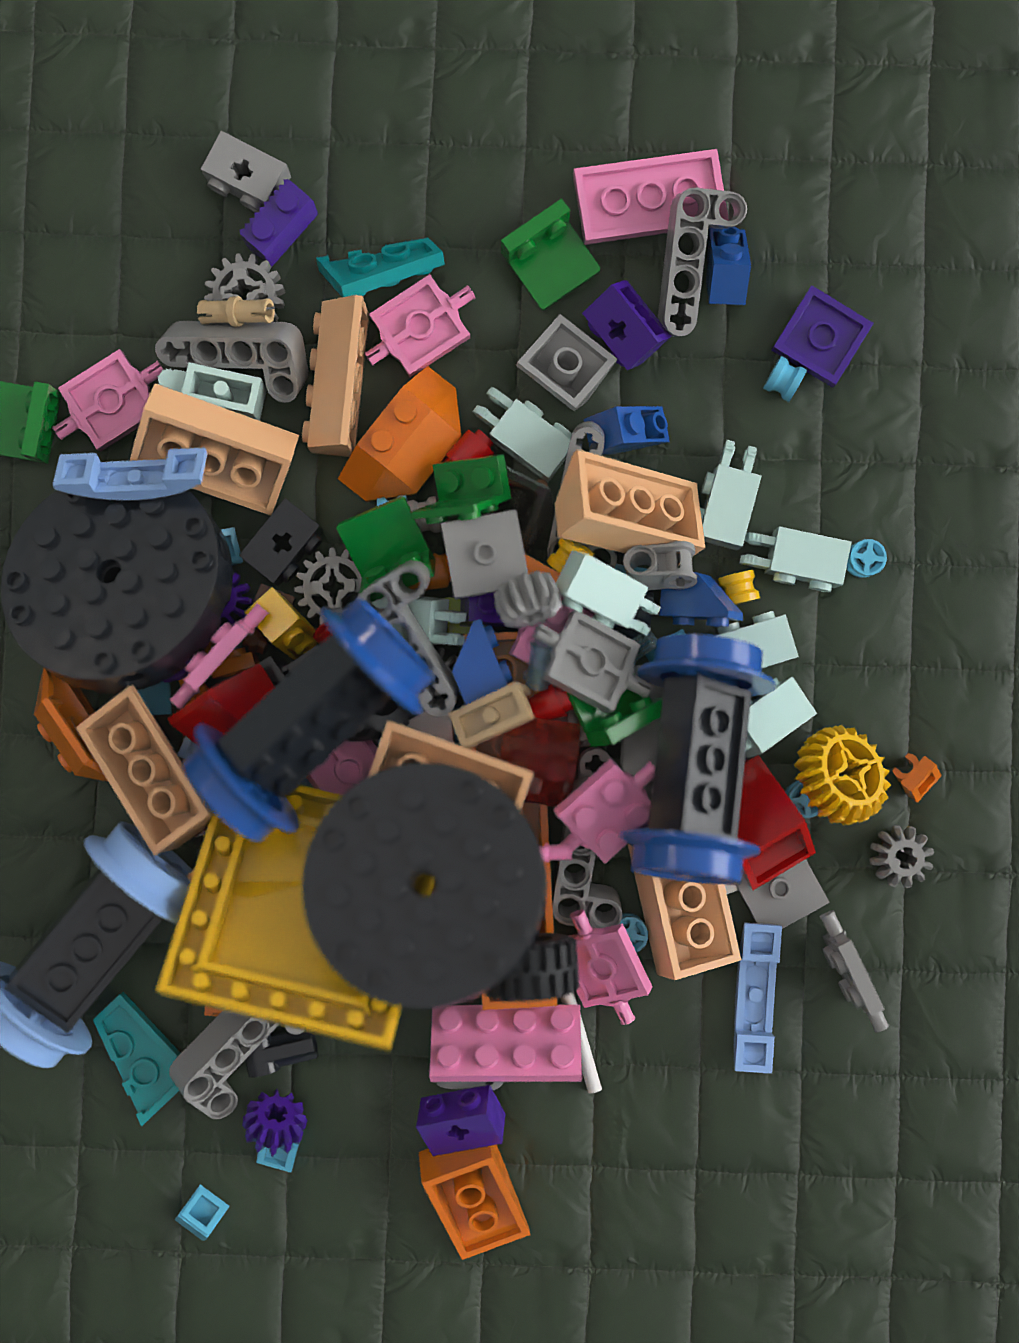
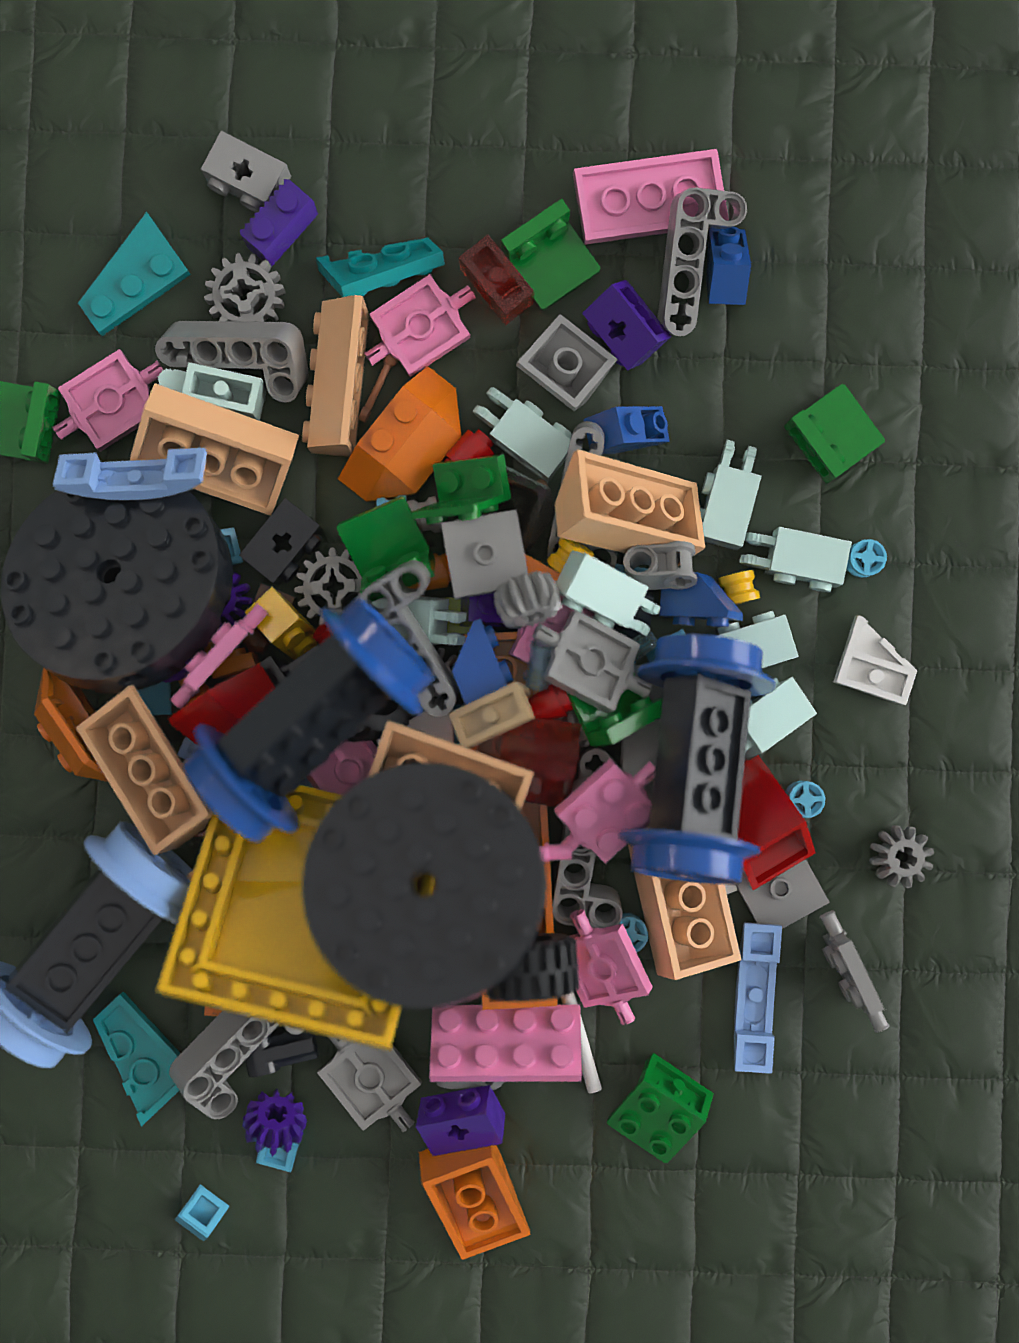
(133, 277): none -> teal wing
(236, 311): tan pin -> none
(365, 412): none -> nougat hinge
(370, 1082): none -> light grey plate
(496, 280): none -> clear red brick
(662, 1109): none -> green bracket
(784, 378): medium azure wheel -> none
(822, 336): dark purple plate -> none
(834, 433): none -> green bracket
(847, 797): yellow gear -> none
(874, 665): none -> white wing
(920, 778): orange tile -> none

